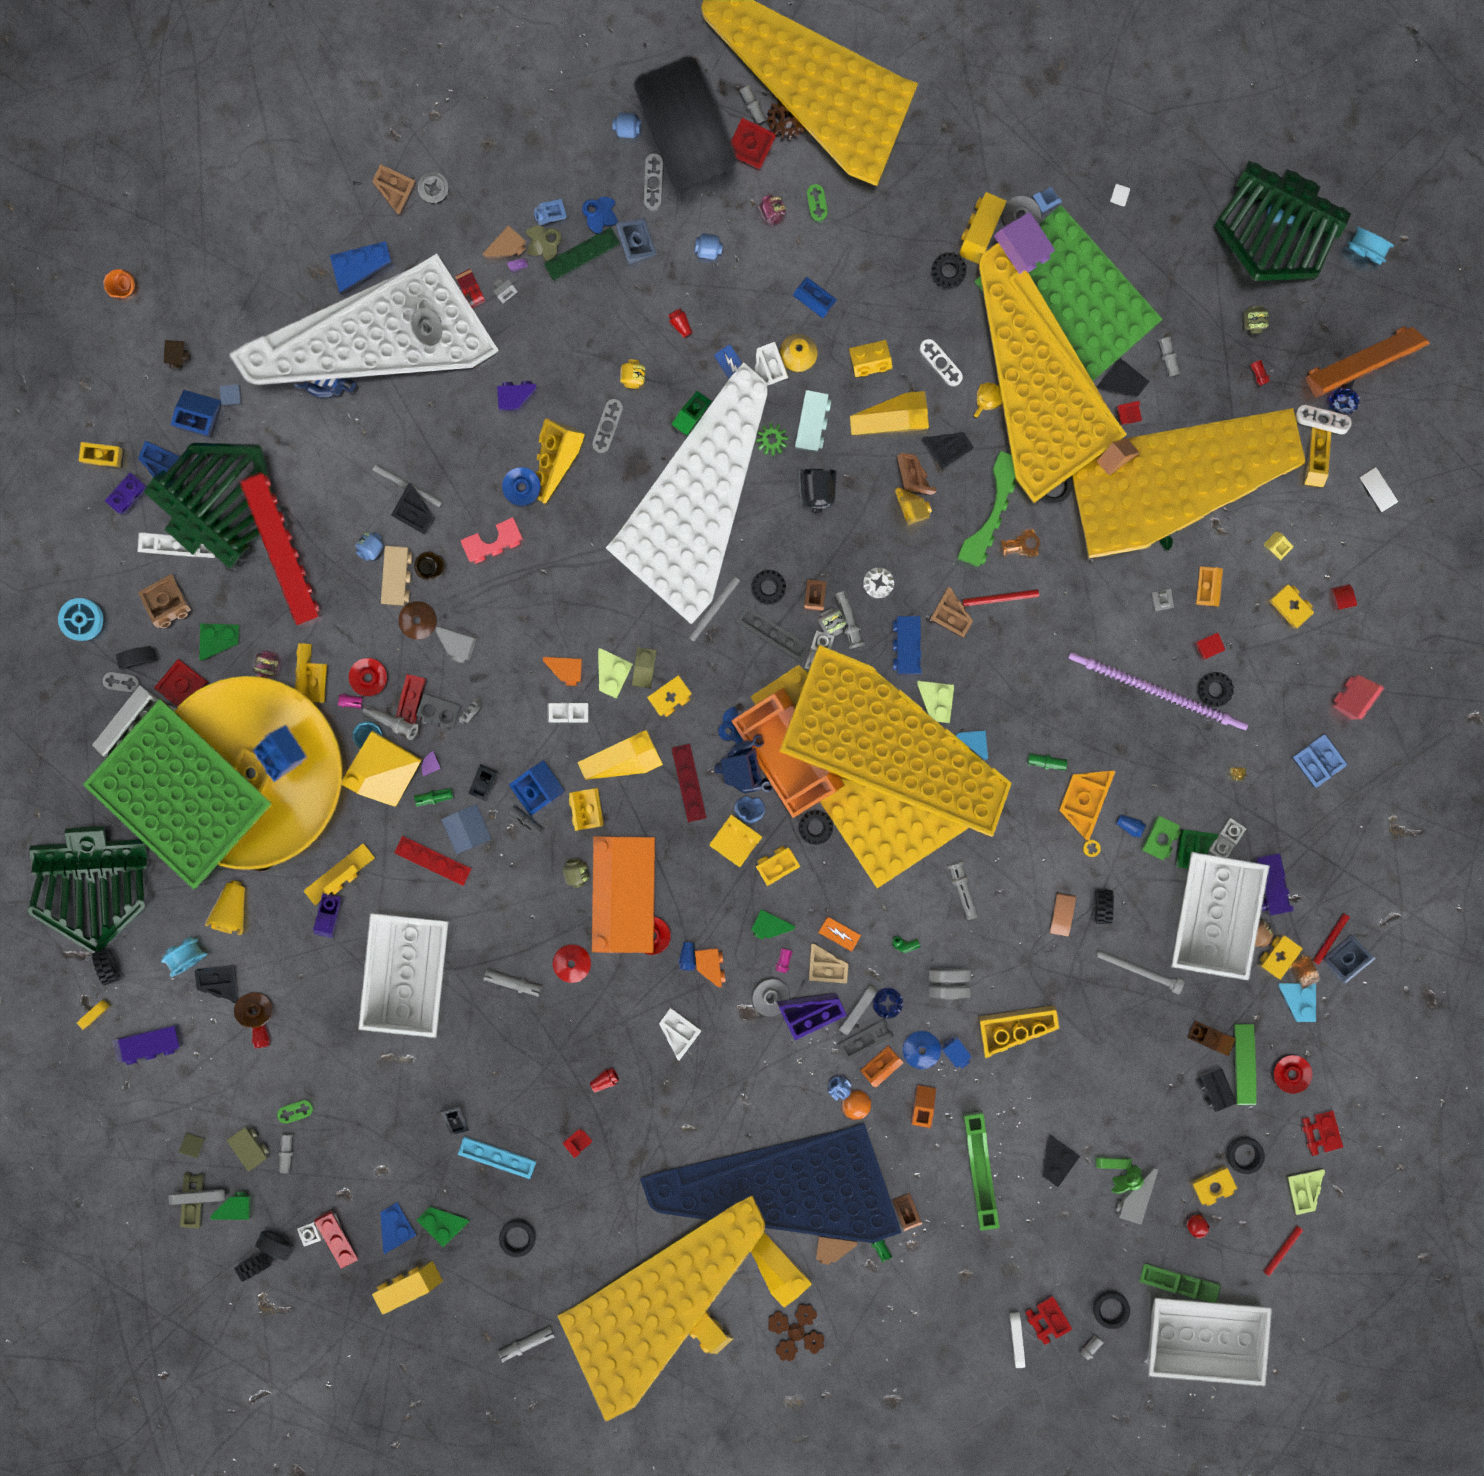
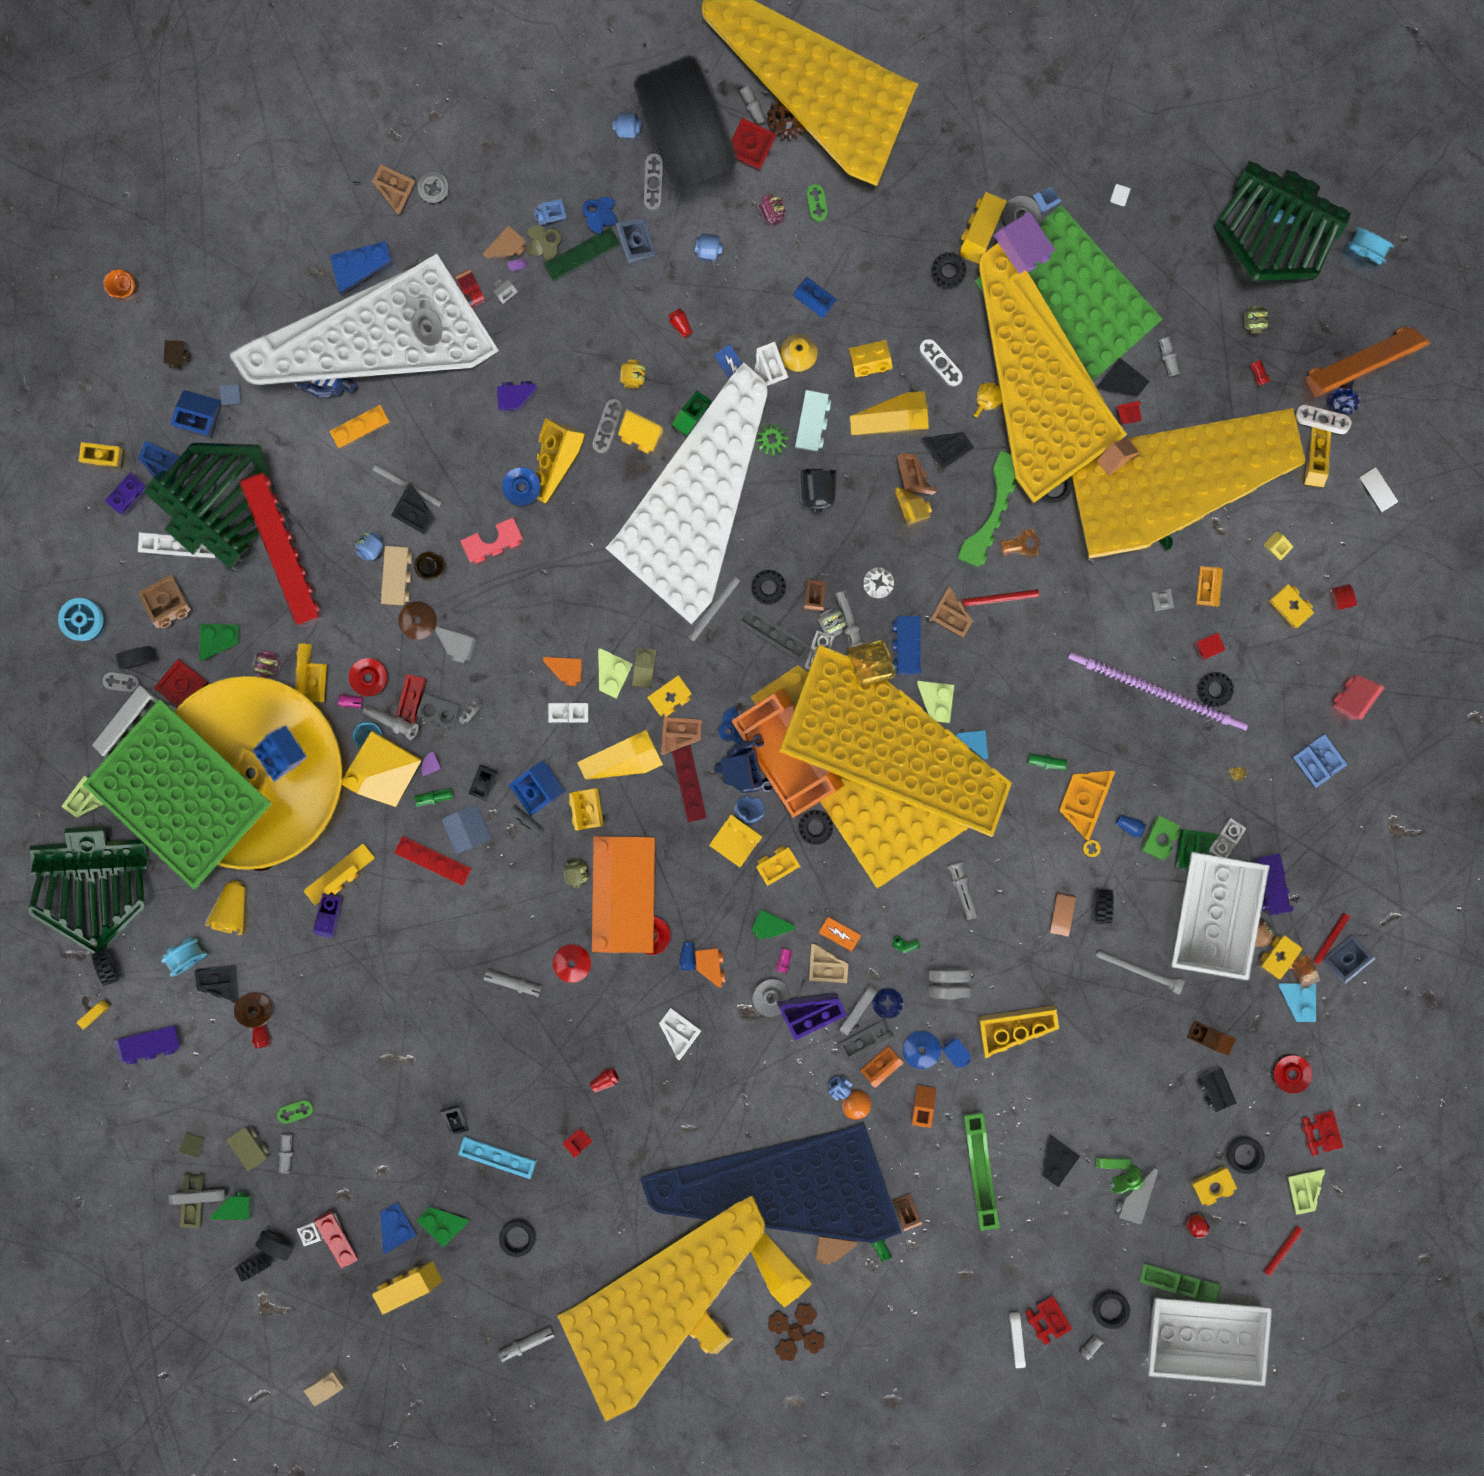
(81, 800): none -> yellowish green wing
(325, 1387): none -> tan slope
(359, 426): none -> light orange plate
(403, 975): white container -> none
(640, 431): none -> yellow slope
(679, 733): none -> nougat wing
(871, 662): none -> clear yellow slope
(1245, 1064): bright green slope -> none

